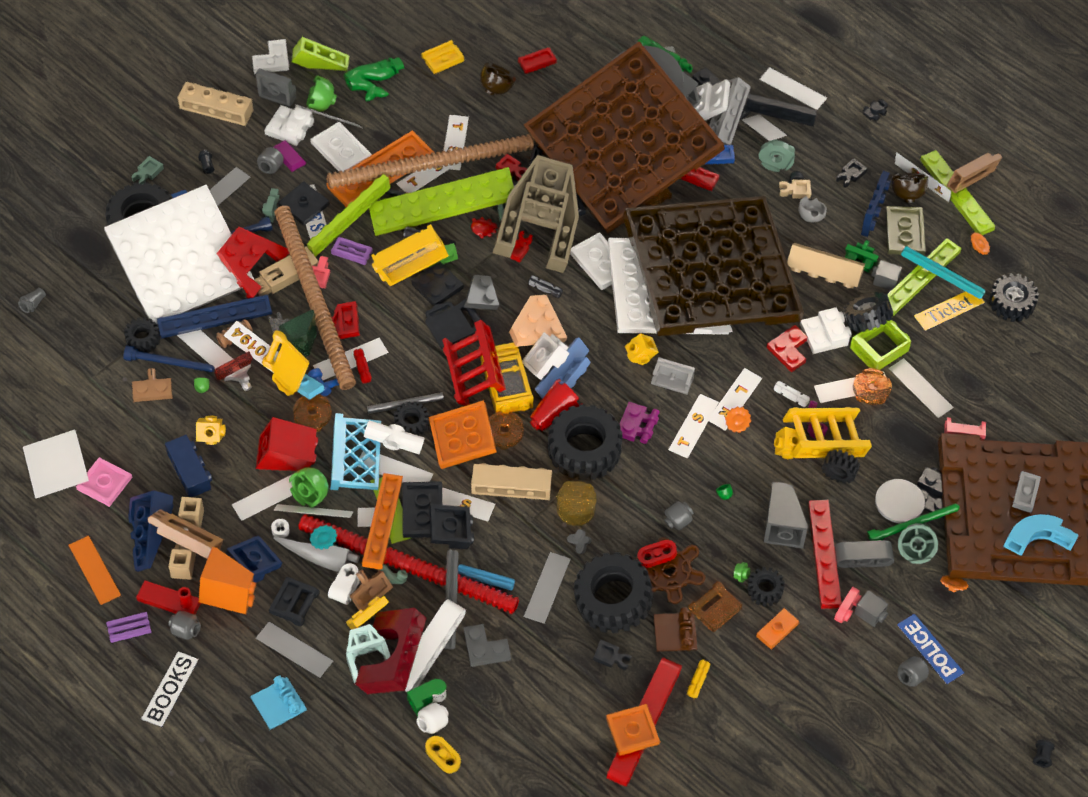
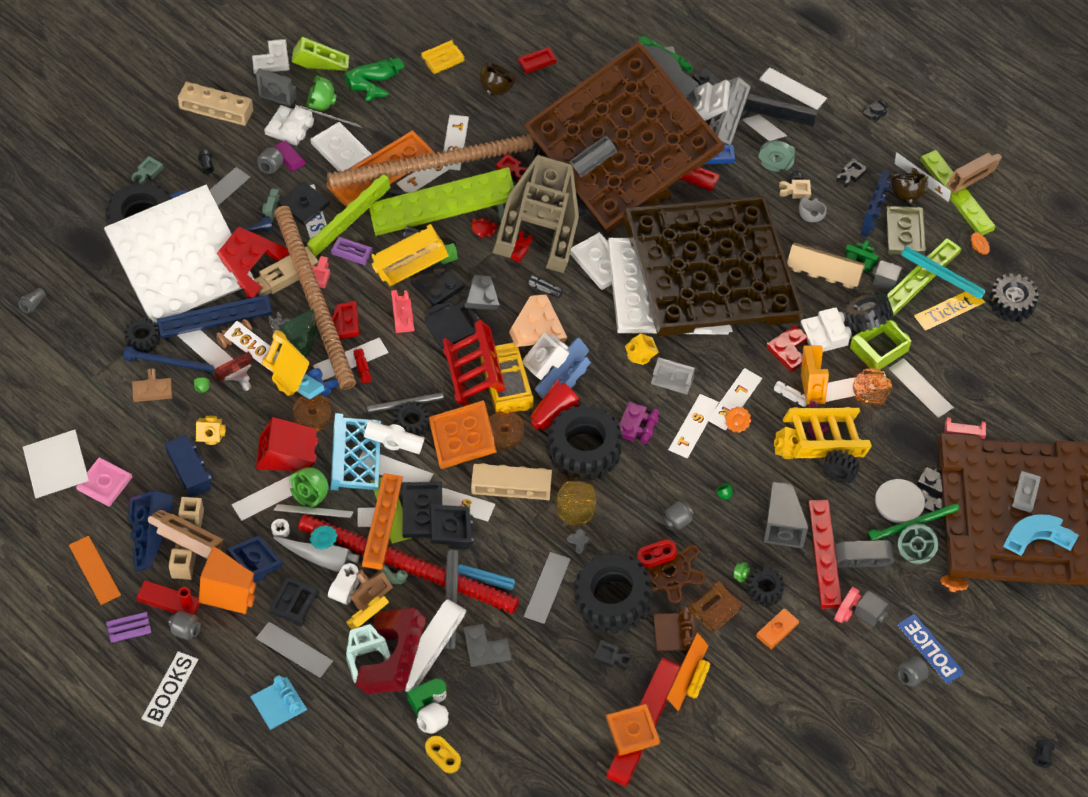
(402, 312): none -> coral hinge
(593, 156): none -> dark grey piece
(687, 671): none -> orange sticker
(812, 376): none -> light orange panel

